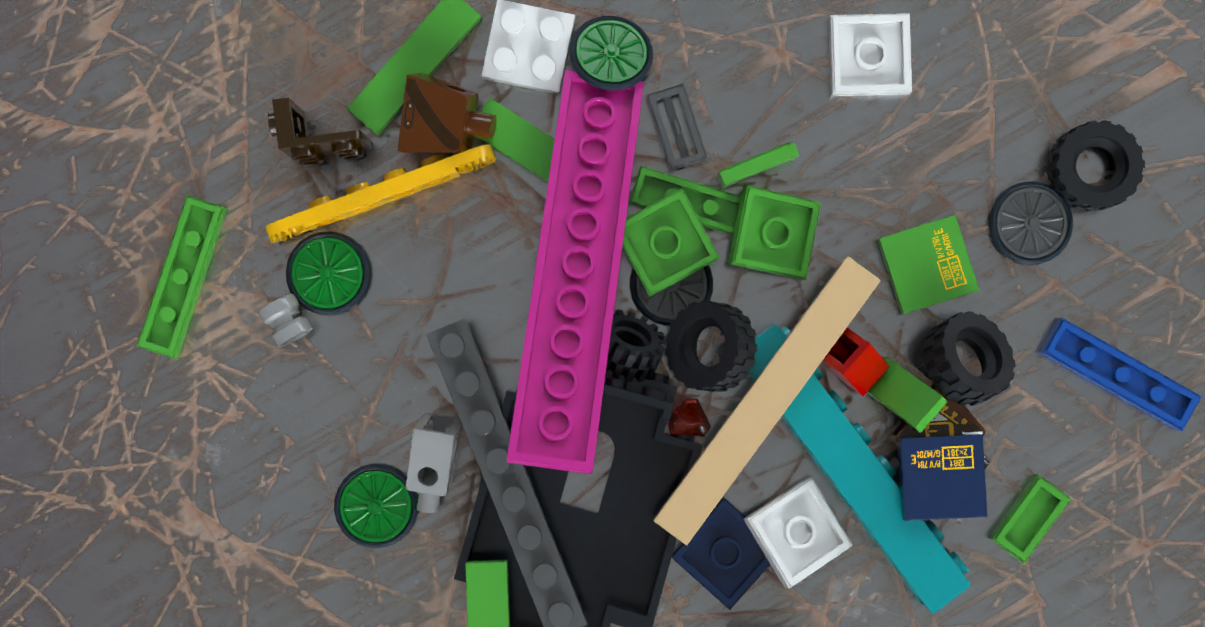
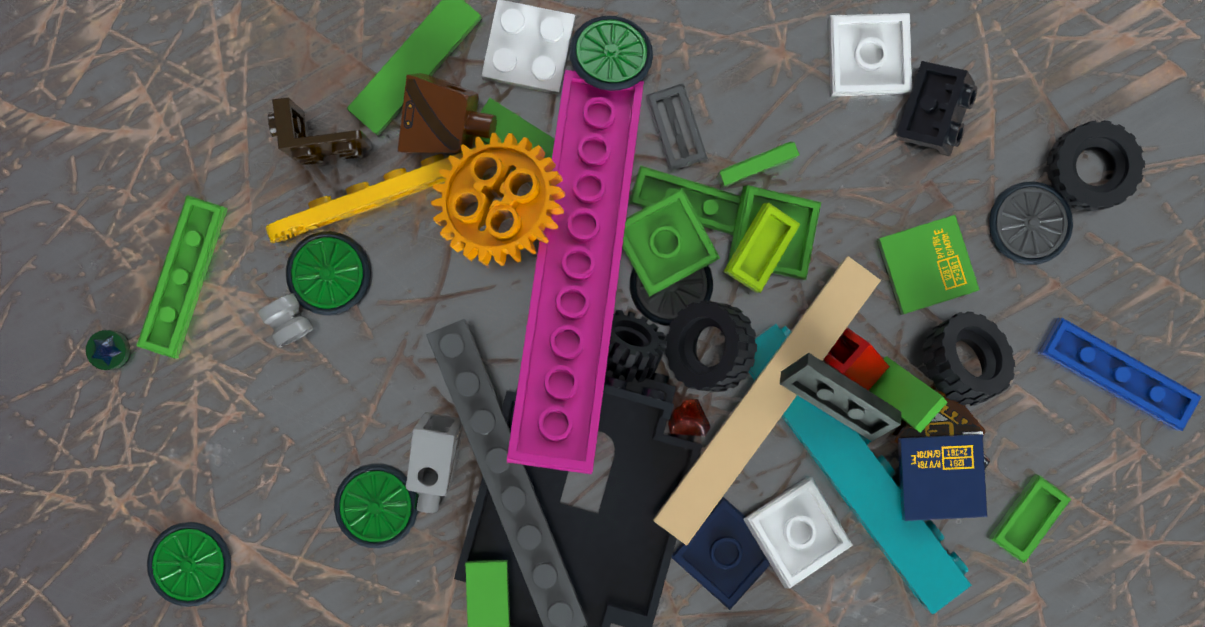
(107, 350): none -> dark green tile
(189, 564): none -> green wheel
(530, 212): none -> light orange gear
(762, 247): none -> lime tile
(840, 397): none -> pearl dark grey plate
(937, 107): none -> black bracket

